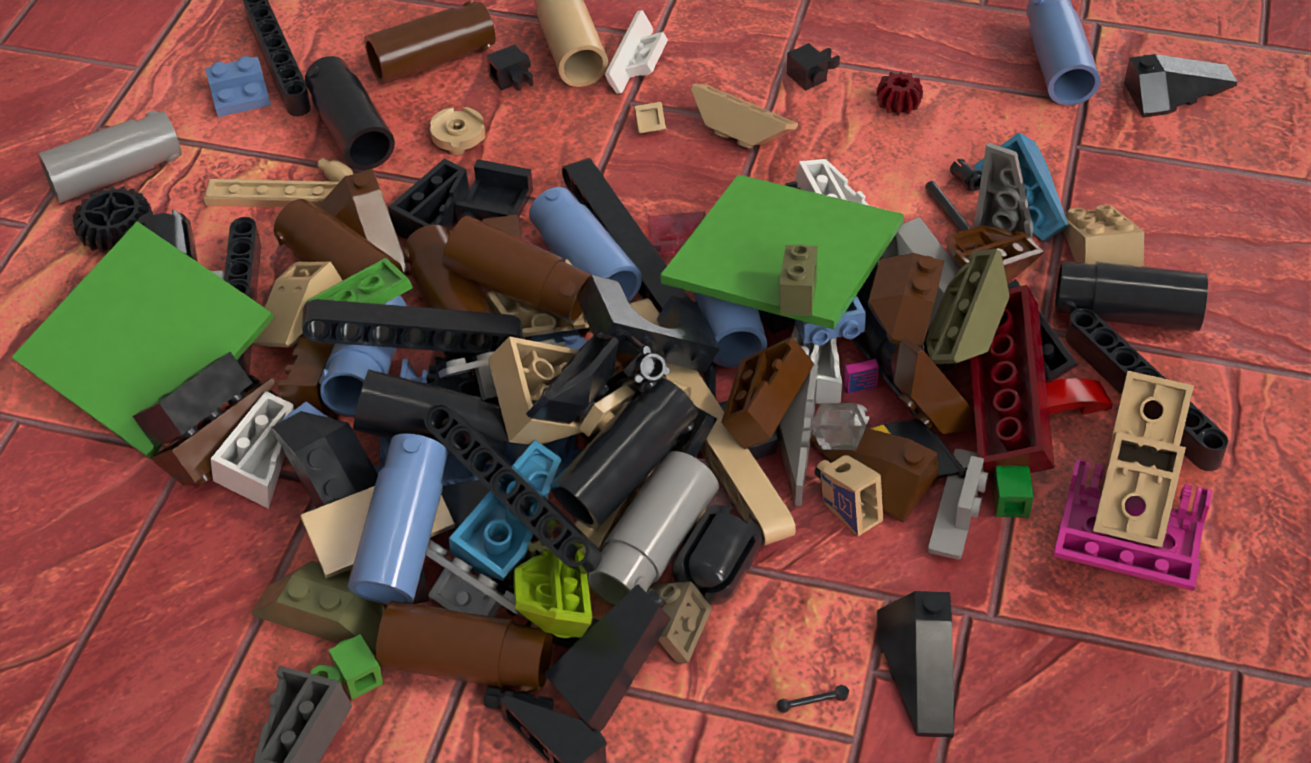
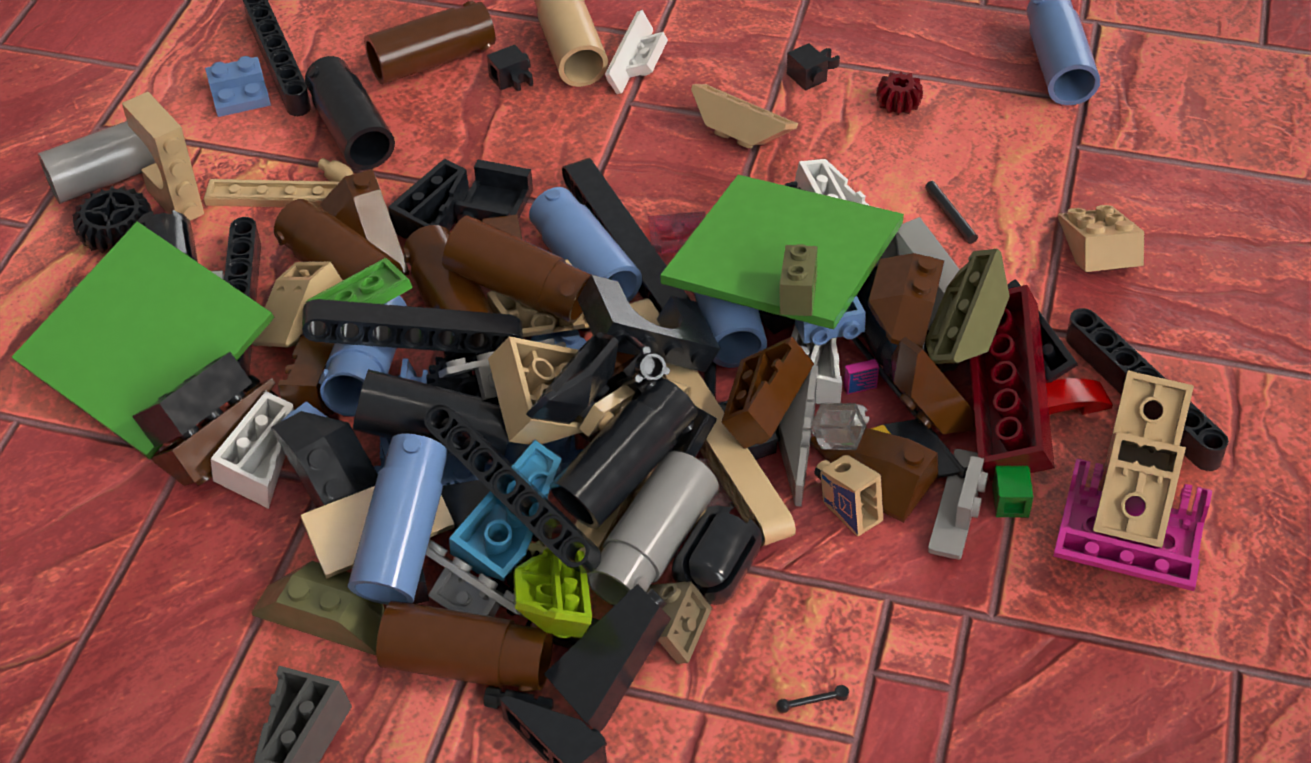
(172, 176): none -> tan arch
(352, 666): bright green brick -> none
(468, 134): tan plate -> none
(649, 117): tan plate -> none
(919, 652): black wedge -> none
(965, 173): black pin -> none
(1002, 193): light grey wedge -> none
(1016, 248): reddish brown wedge -> none
(1040, 191): dark azure wedge -> none
(1133, 294): black piece -> none
(1165, 82): black wedge -> none

